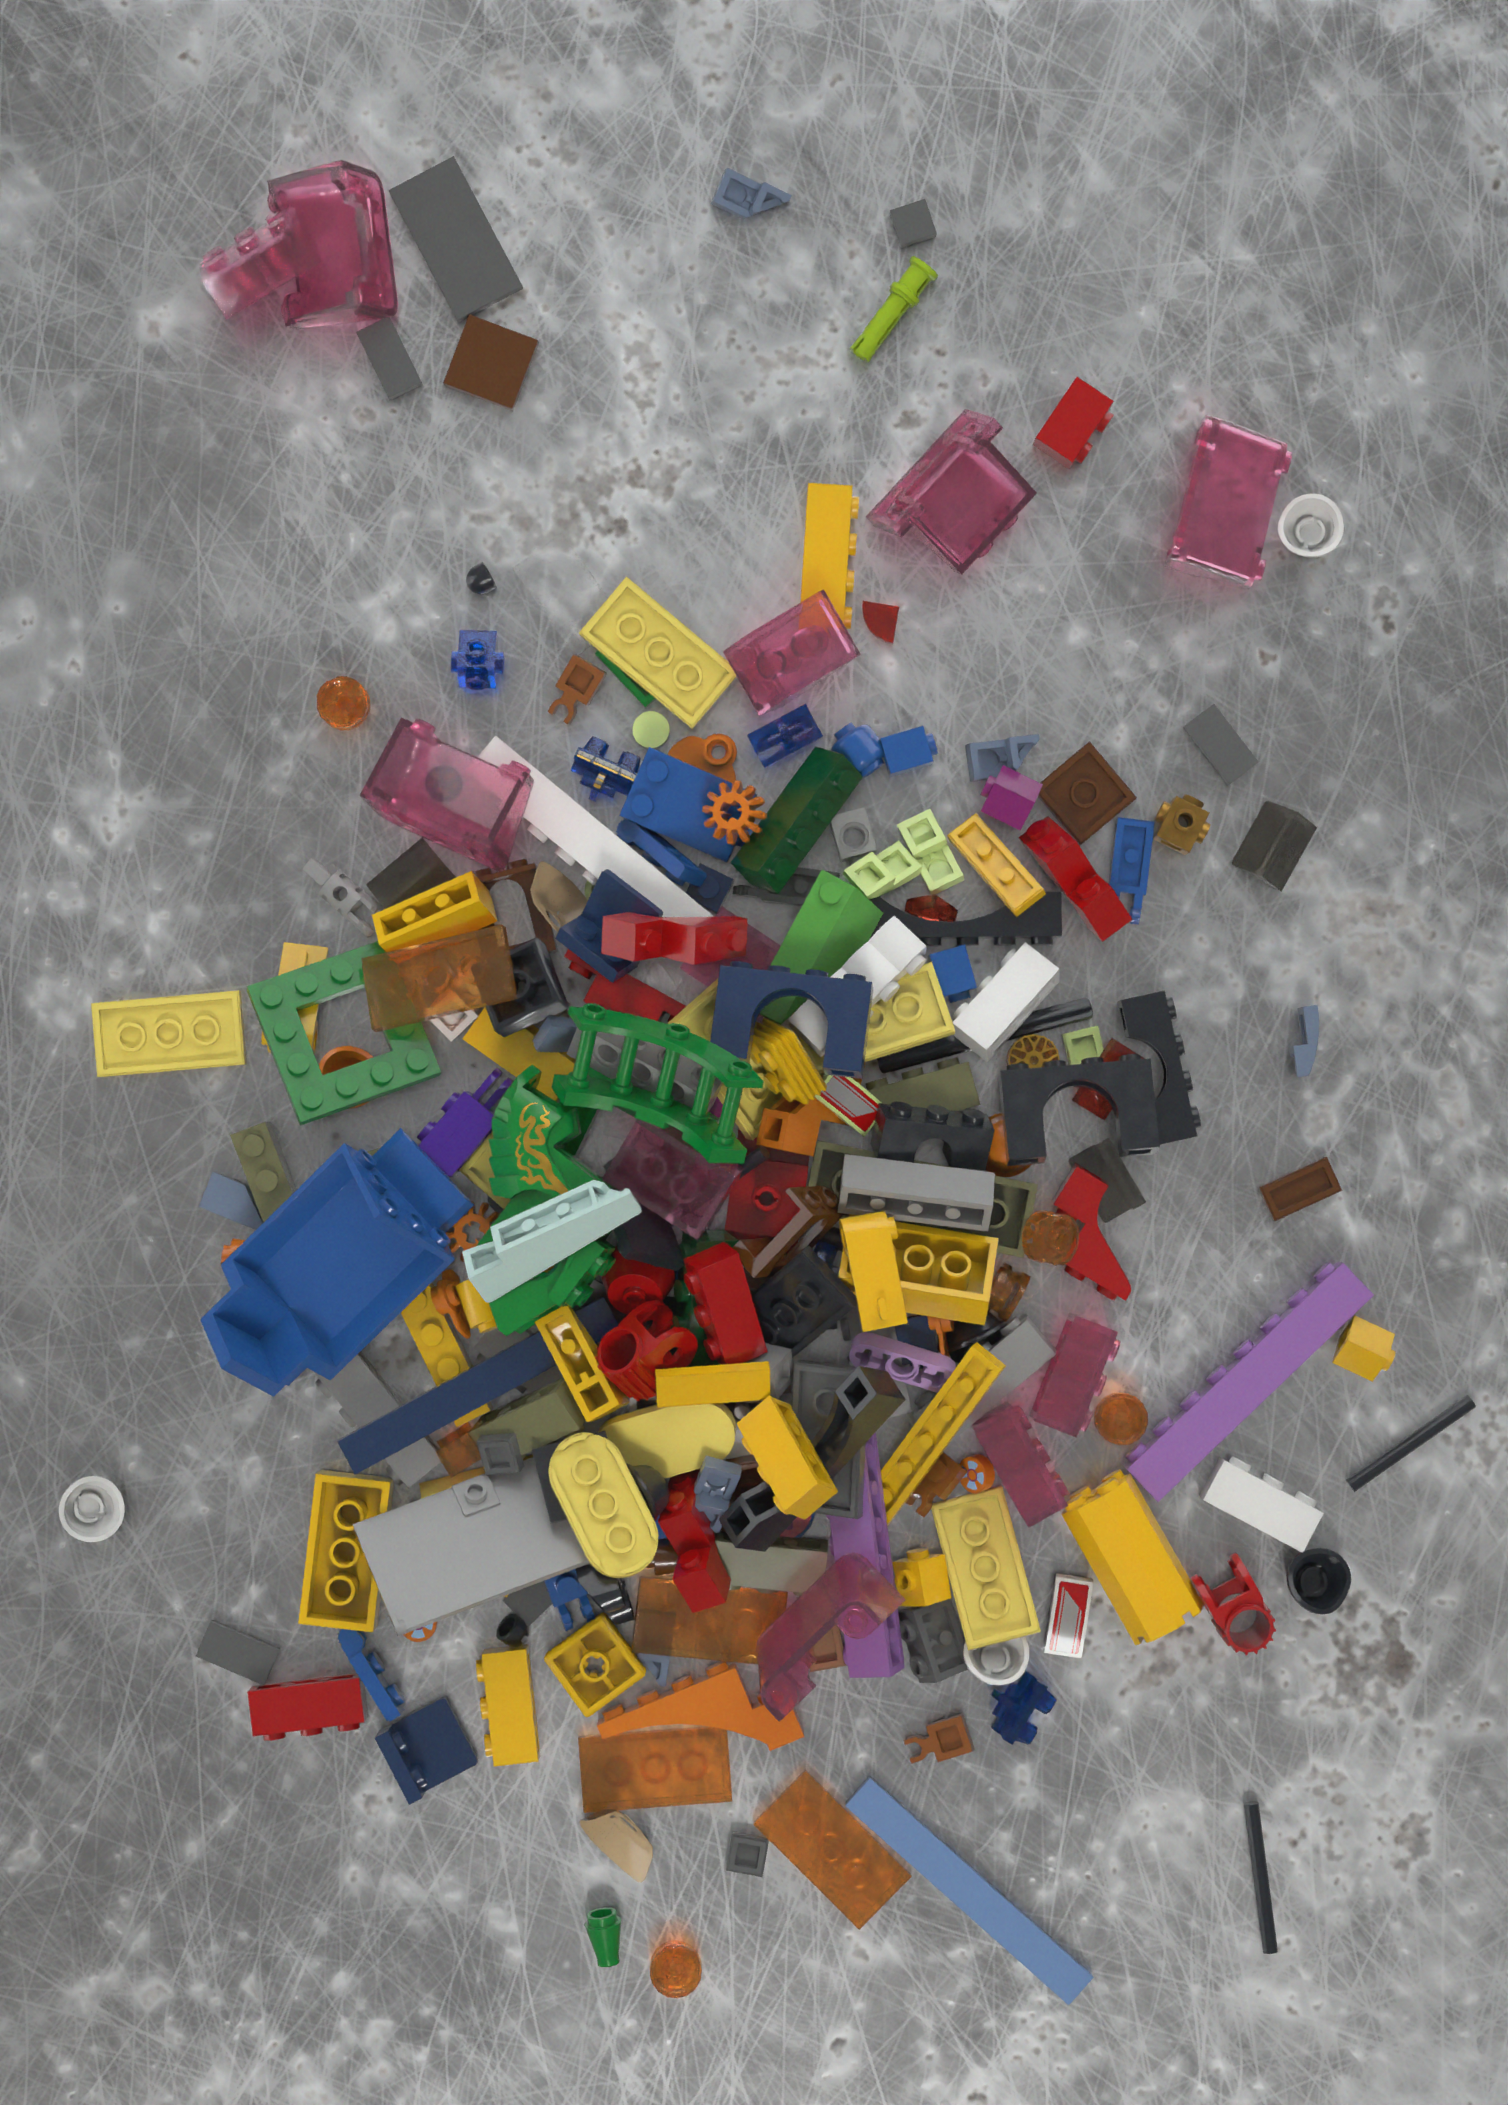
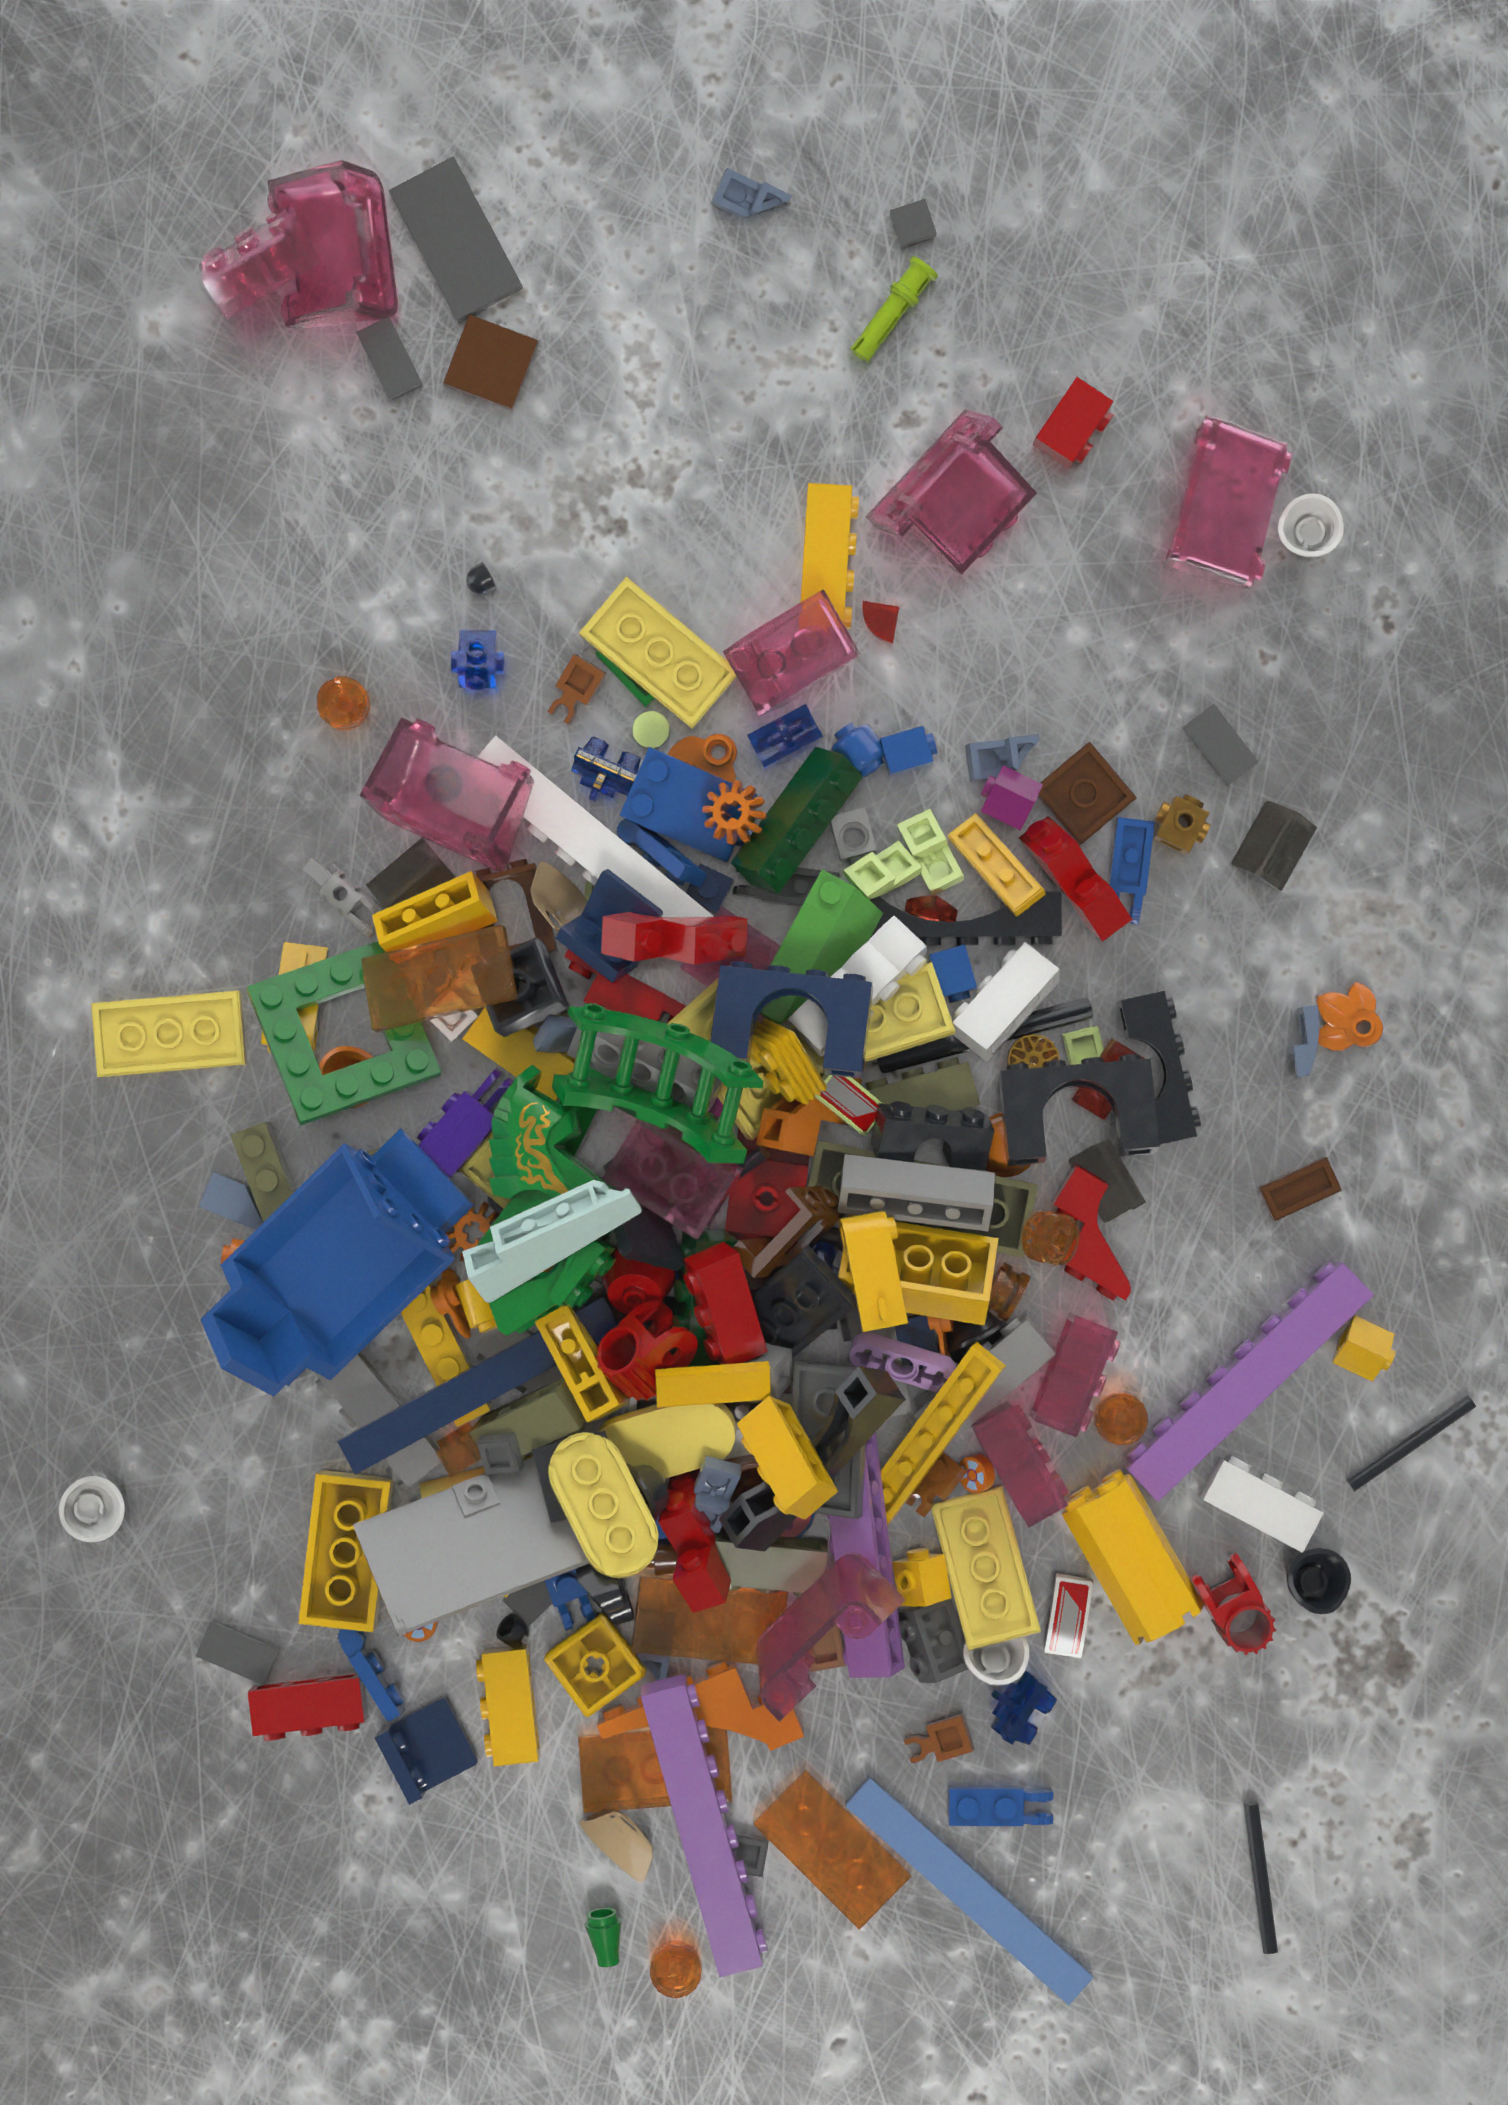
(702, 1824): none -> medium lavender brick
(996, 1806): none -> blue hinge
(1344, 1015): none -> orange plate

